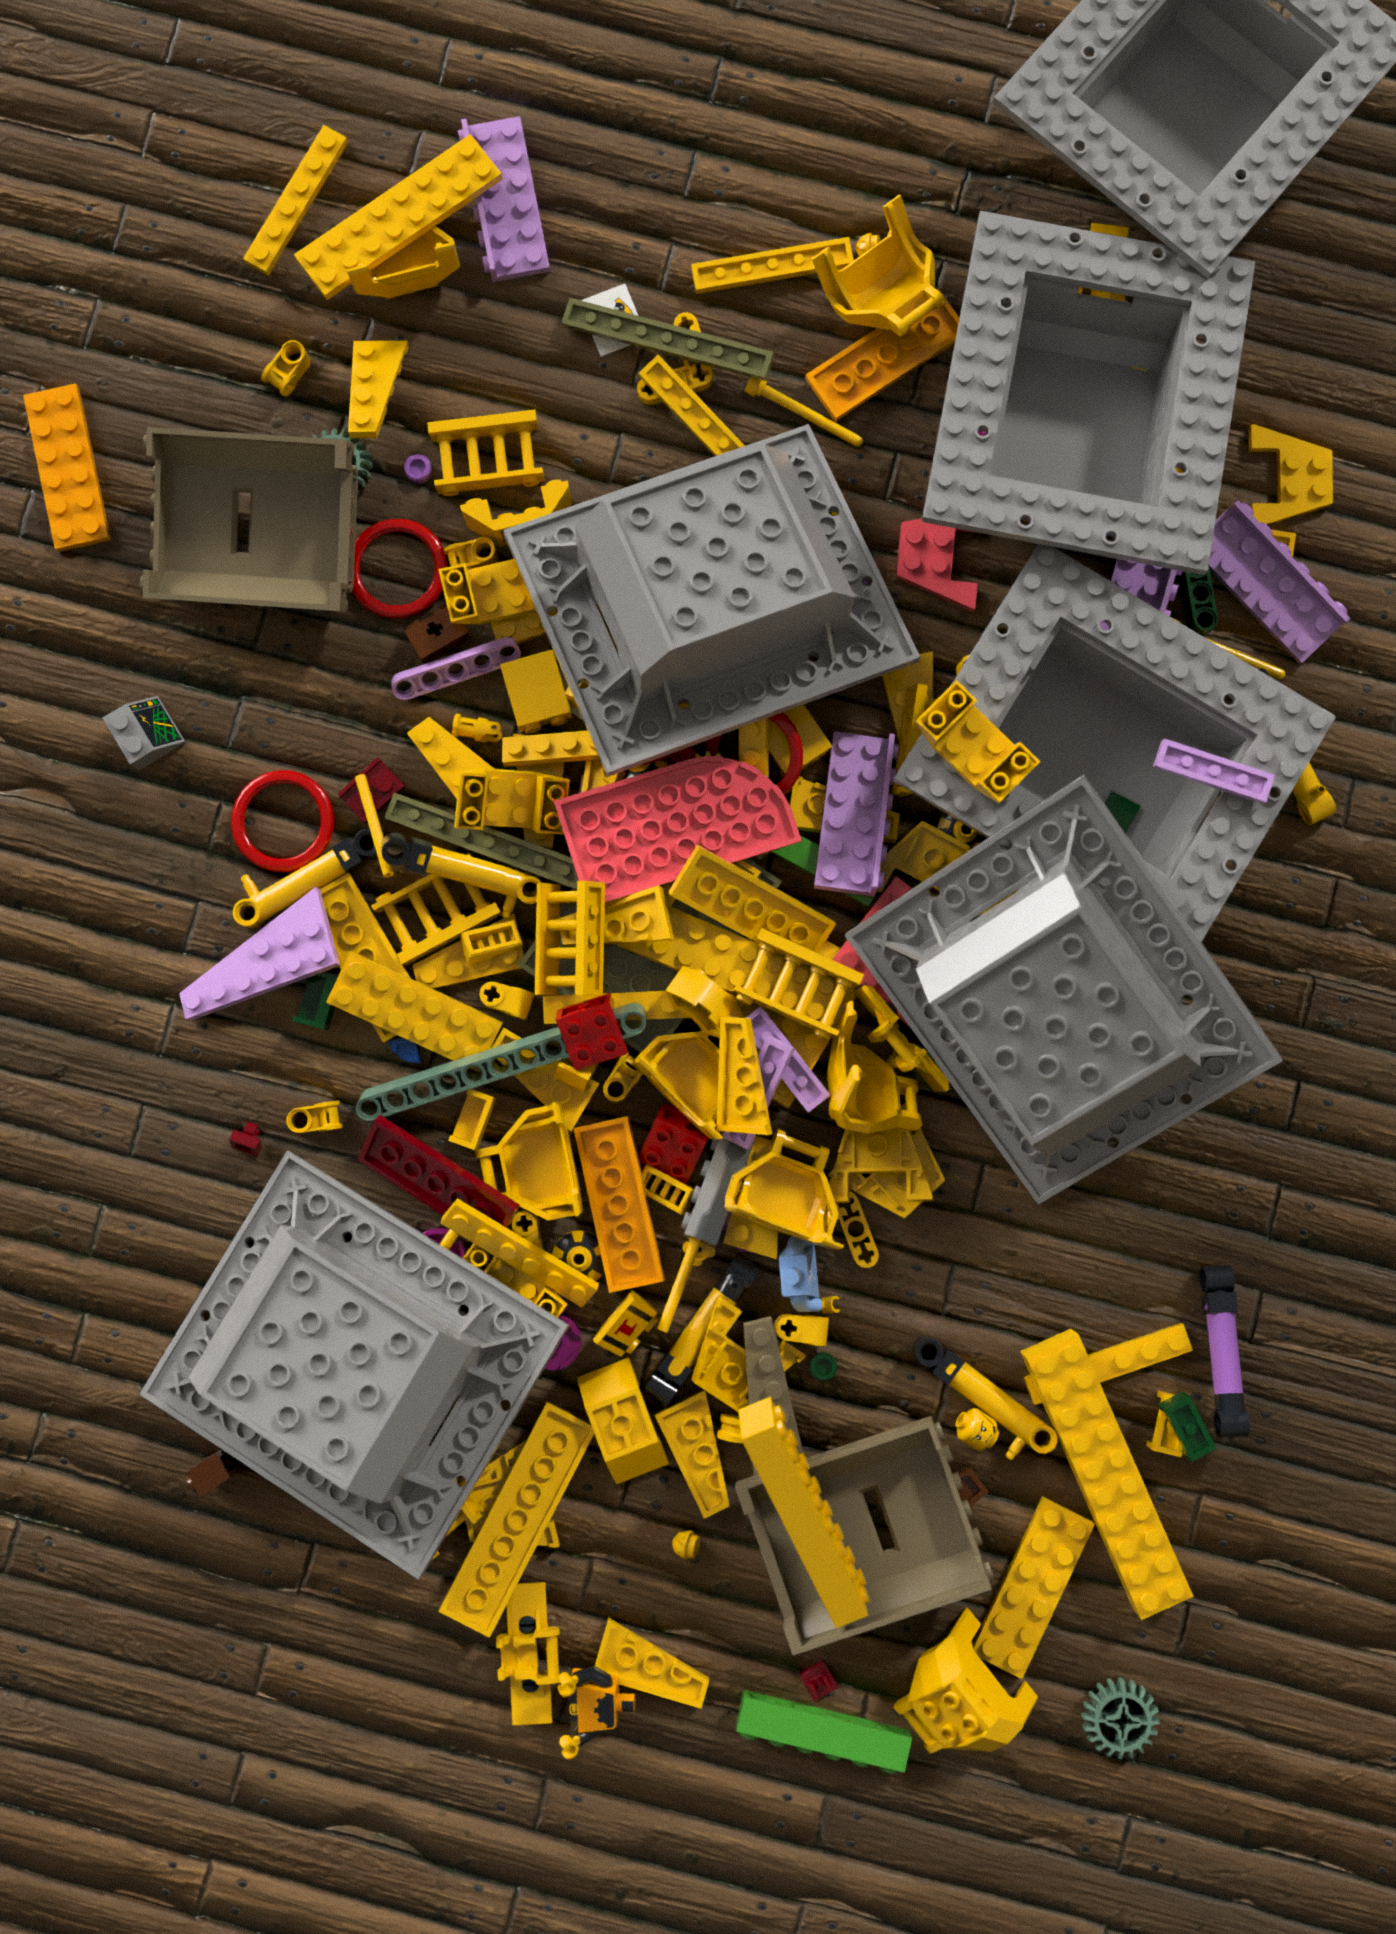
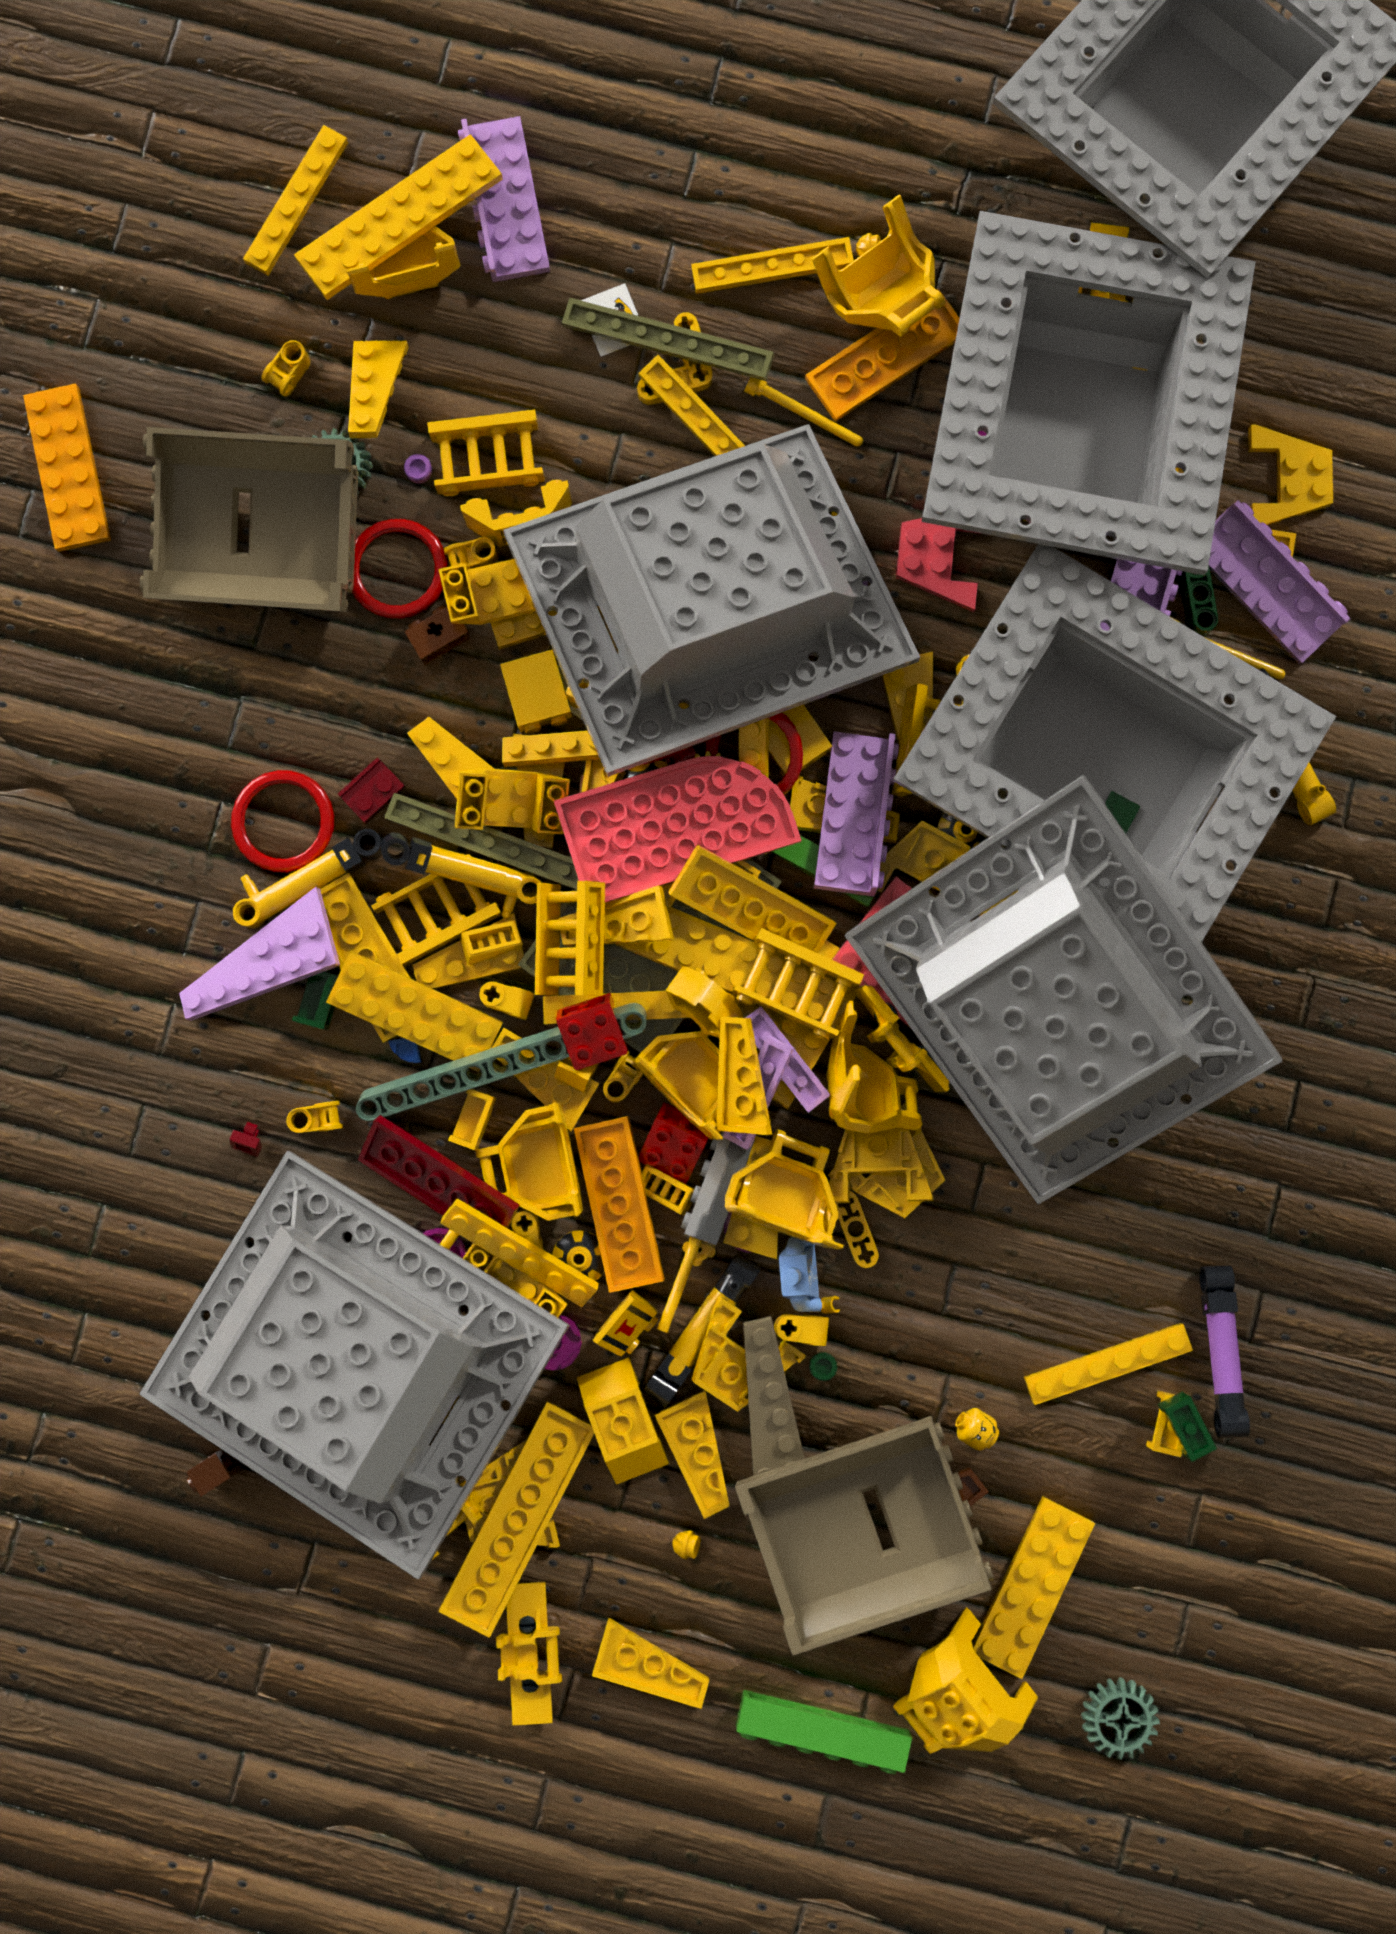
(144, 731): light grey slope -> none
(373, 822): yellow piece -> none
(441, 666): lavender beam -> none
(479, 728): yellow piece -> none
(593, 1705): torso -> none
(730, 1428): yellow wheel -> none
(803, 1511): yellow brick -> none
(818, 1680): dark red tile -> none
(974, 744): yellow slope -> none
(987, 1397): yellow piece -> none
(1106, 1474): yellow brick -> none
(1213, 771): lavender plate -> none

